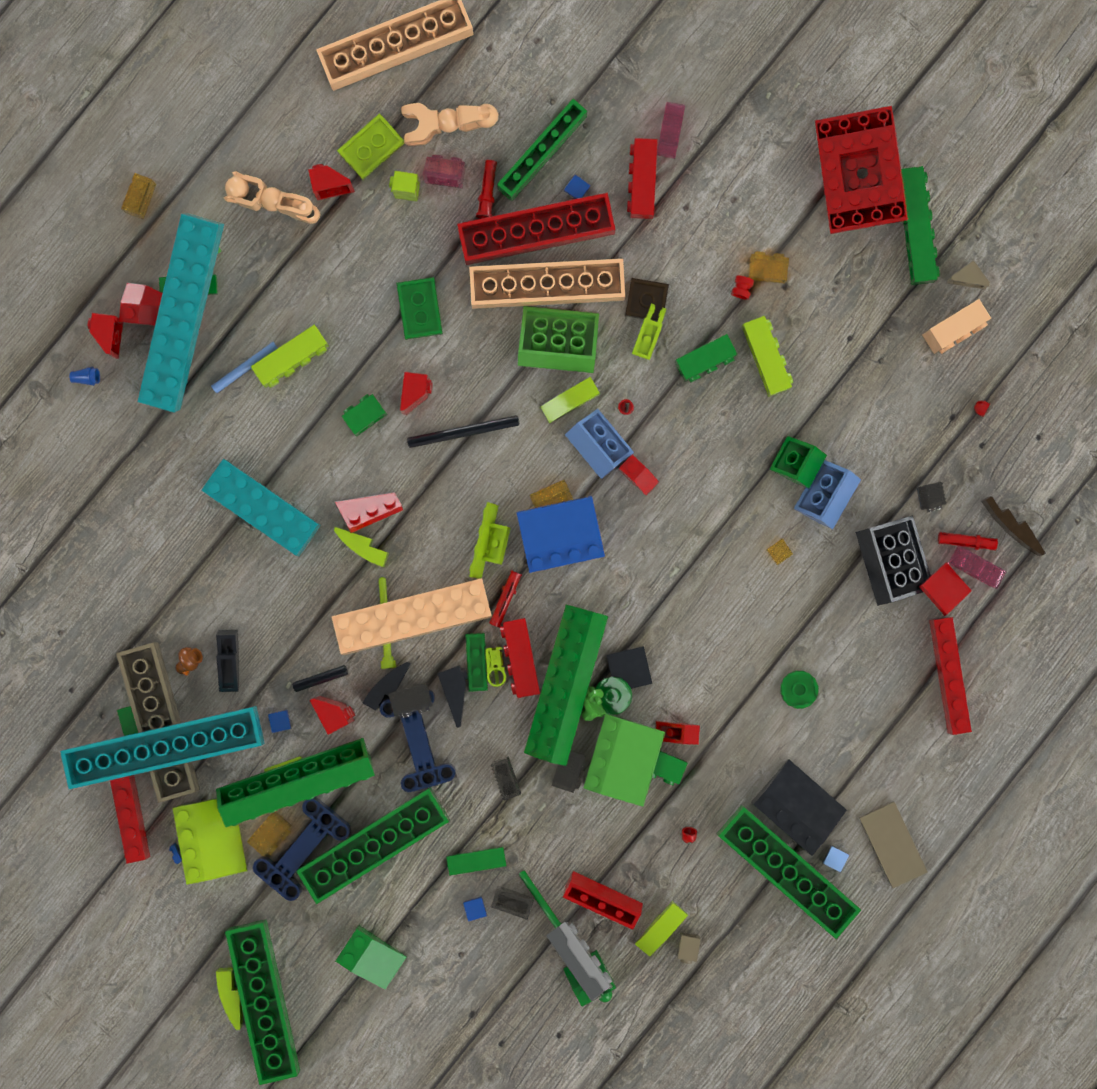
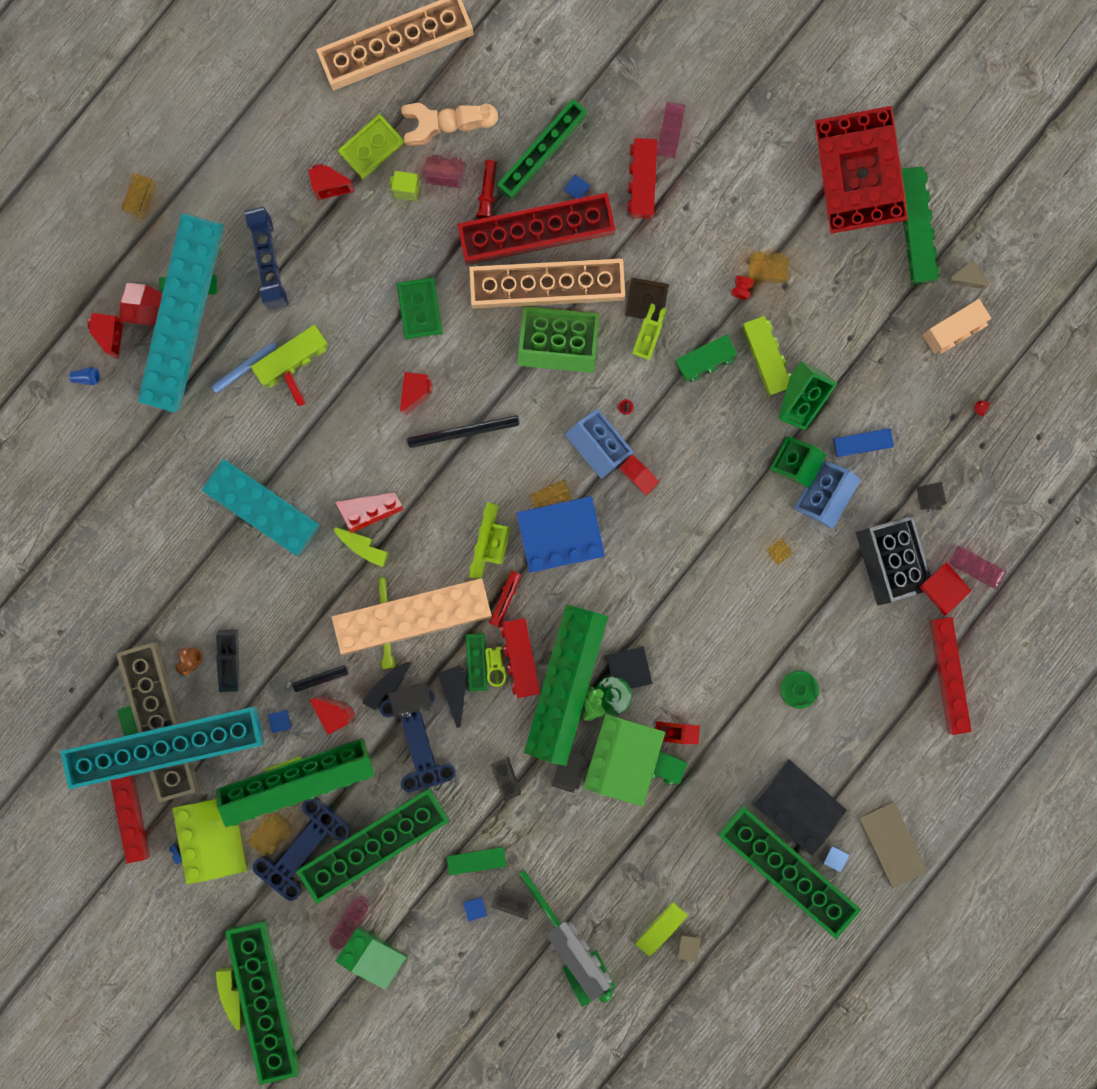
(261, 224): none -> dark blue beam
(269, 198): light nougat piece -> none
(294, 388): none -> red tile
(345, 931): none -> clear pink beam
(364, 414): green brick -> none
(570, 400): lime slope -> none
(603, 900): red brick -> none
(689, 834): red hinge -> none
(805, 395): none -> green slope
(863, 442): none -> blue tile
(976, 542): red pin -> none
(1019, 531): dark brown slope -> none

